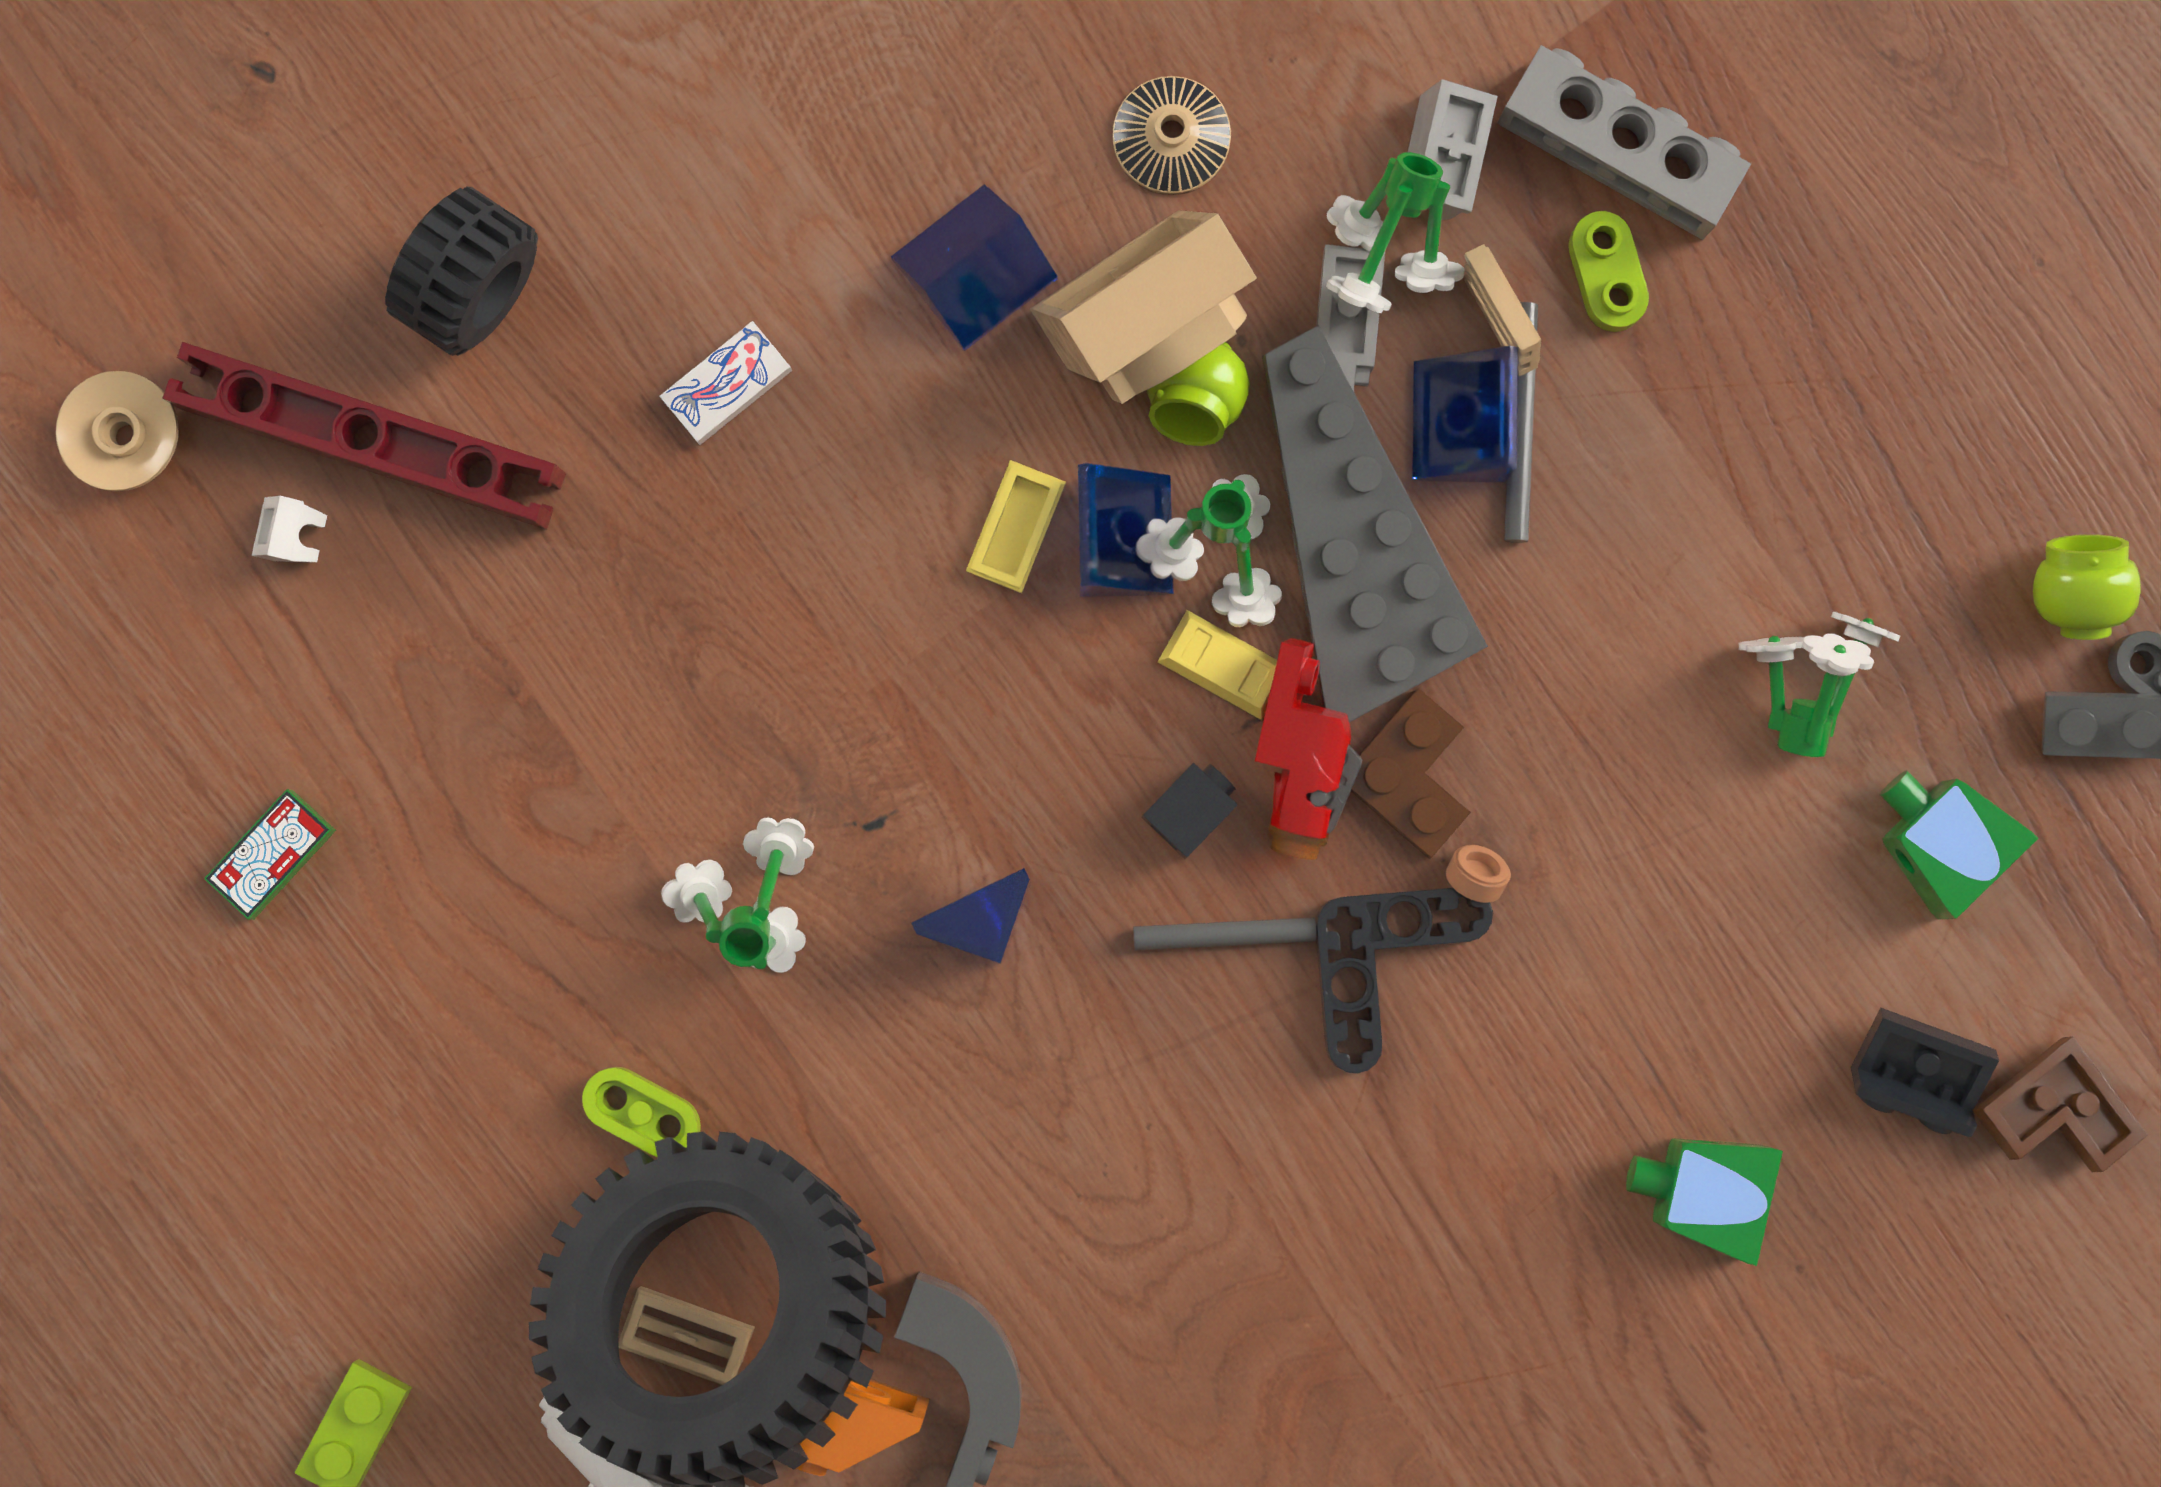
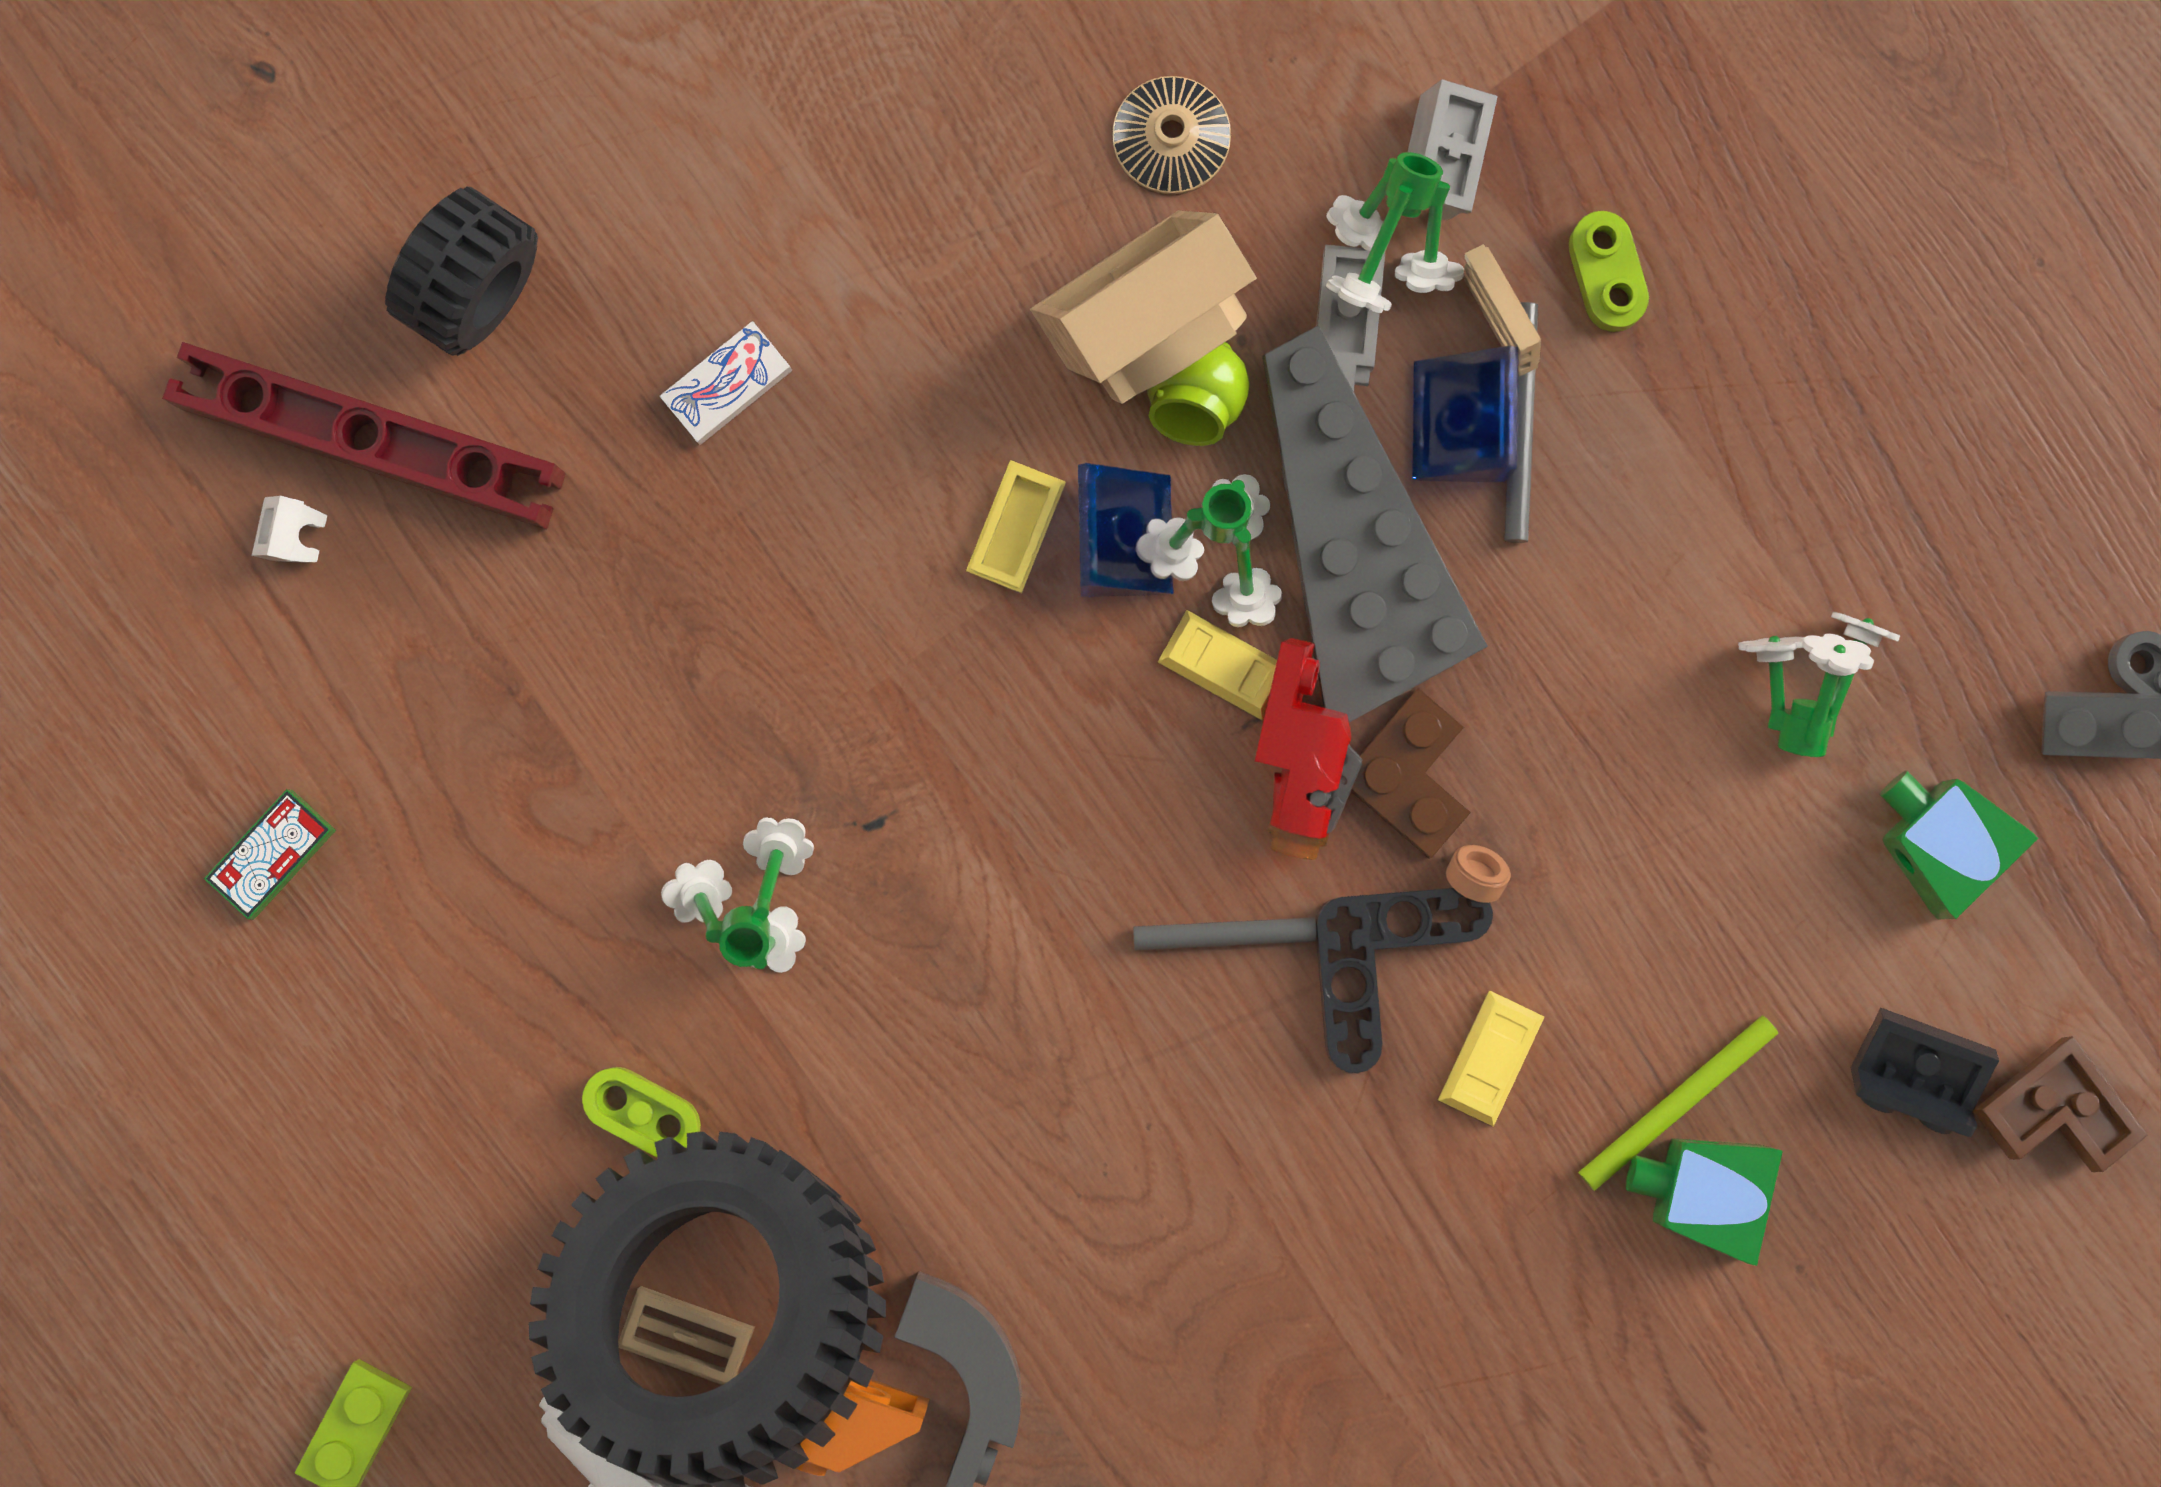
(95, 414): tan dish -> none
(975, 266): clear blue slope -> none
(980, 921): clear blue slope -> none
(1191, 808): black brick -> none
(1491, 1058): none -> light yellow tile
(1635, 173): light grey brick -> none
(1678, 1102): none -> lime bar
(2086, 585): lime piece -> none

